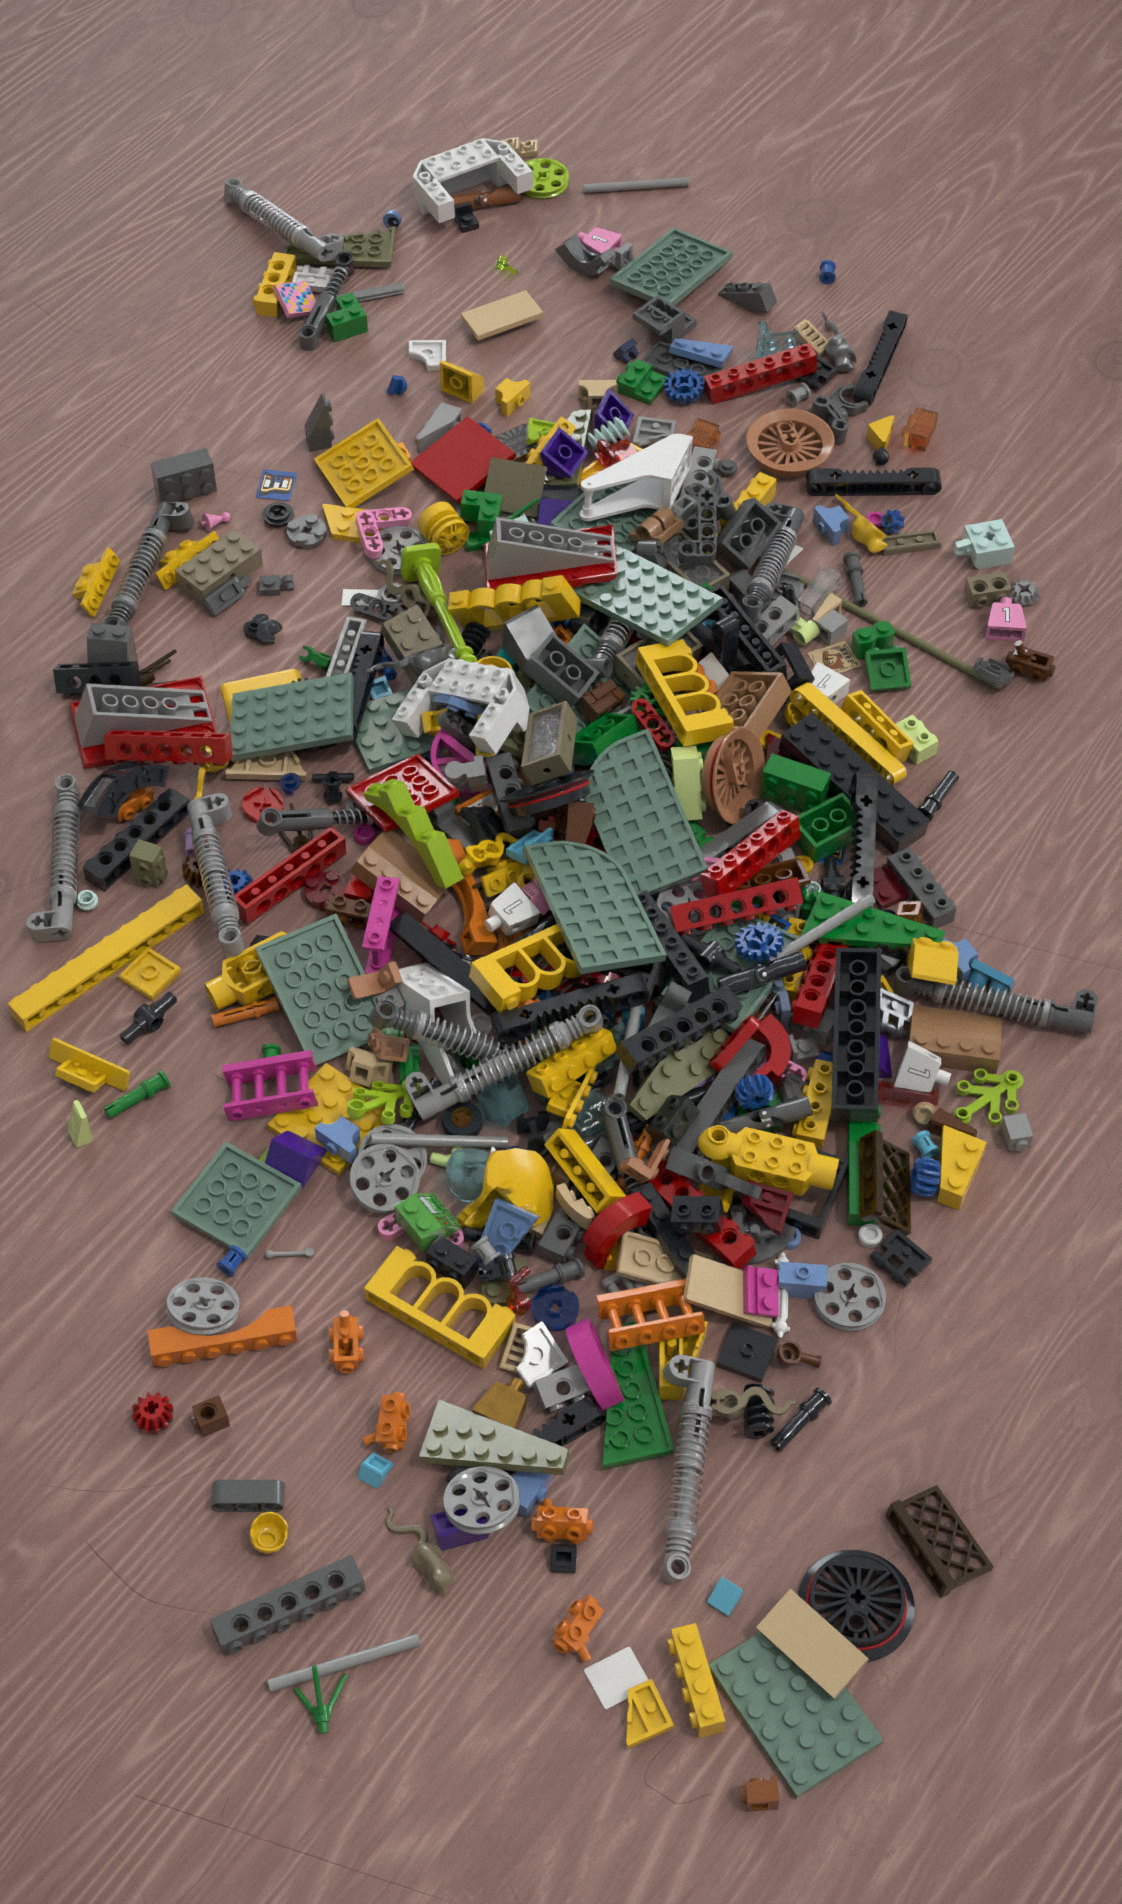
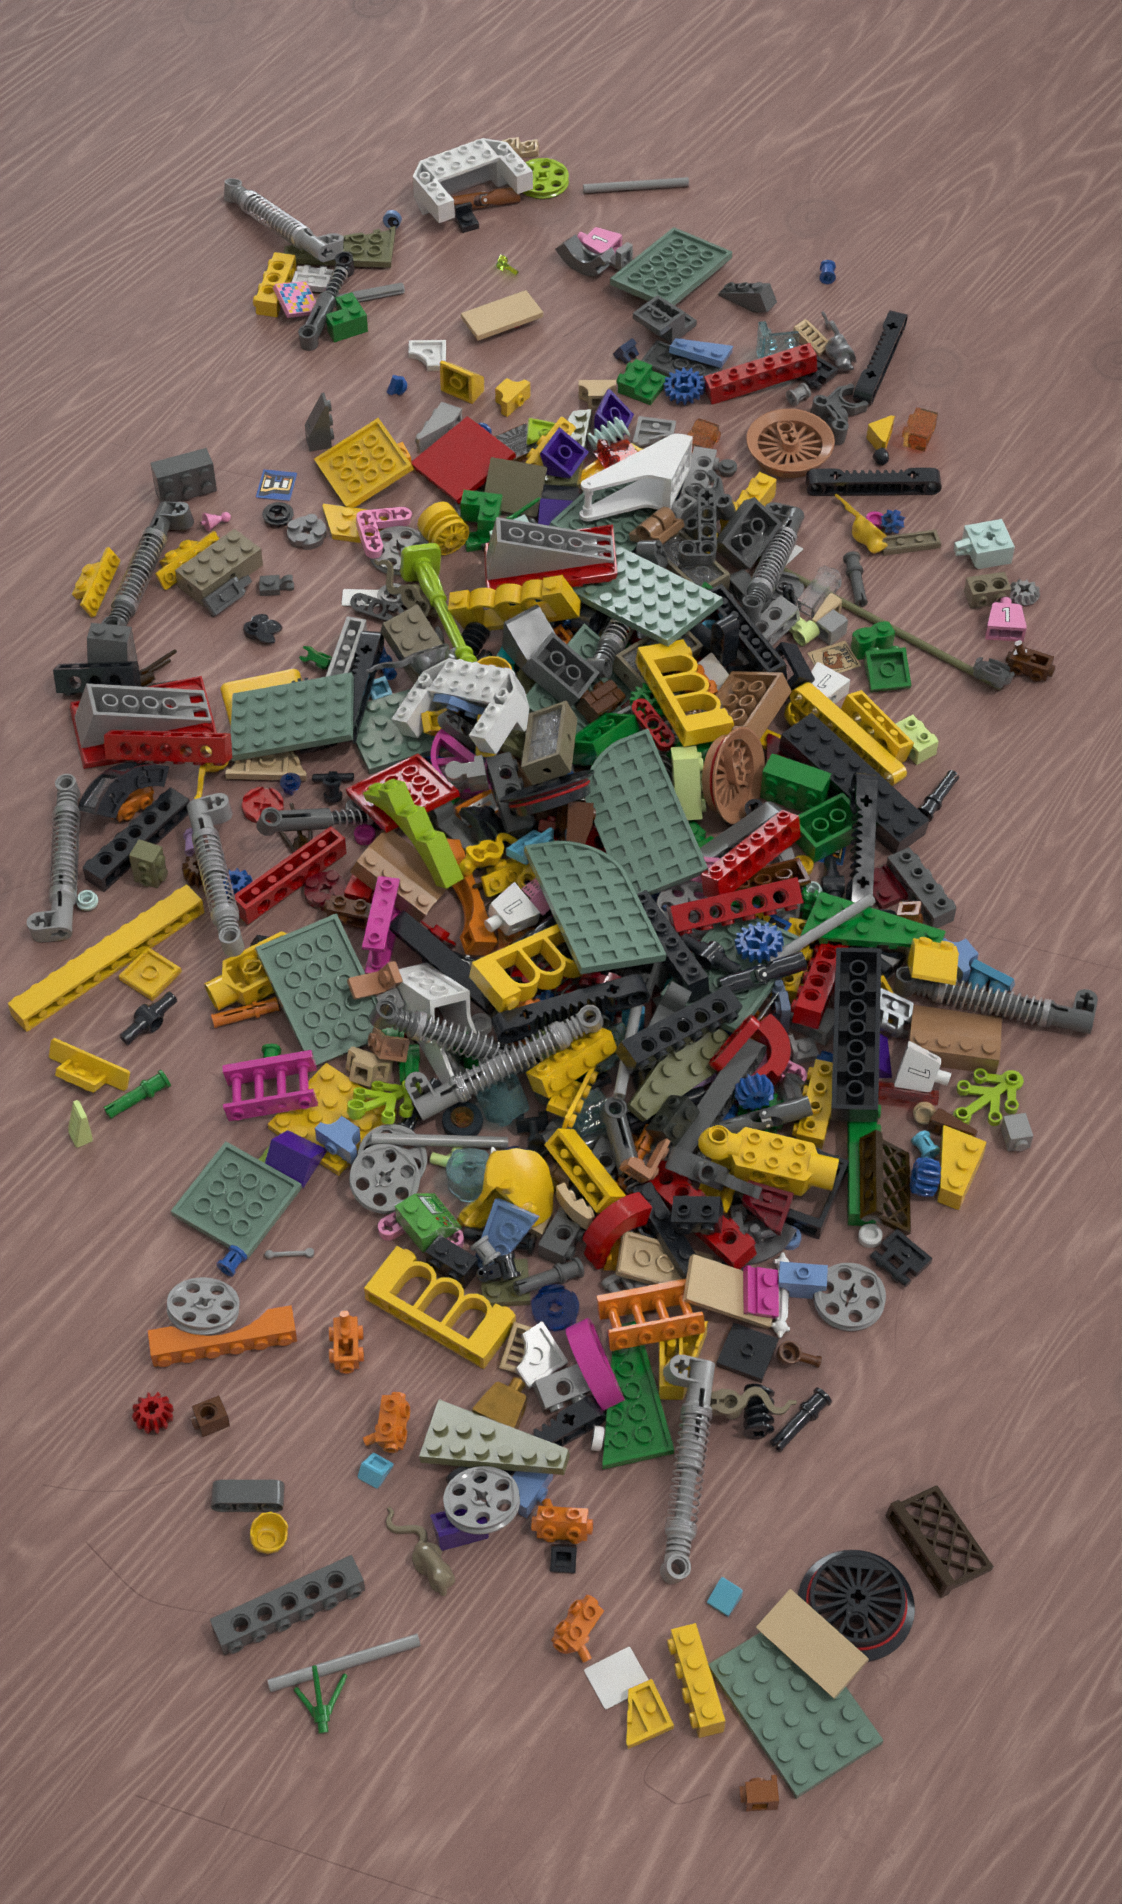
(517, 1300): clear red plate -> none
(597, 1438): none -> white tile
(831, 522): medium blue brick -> none

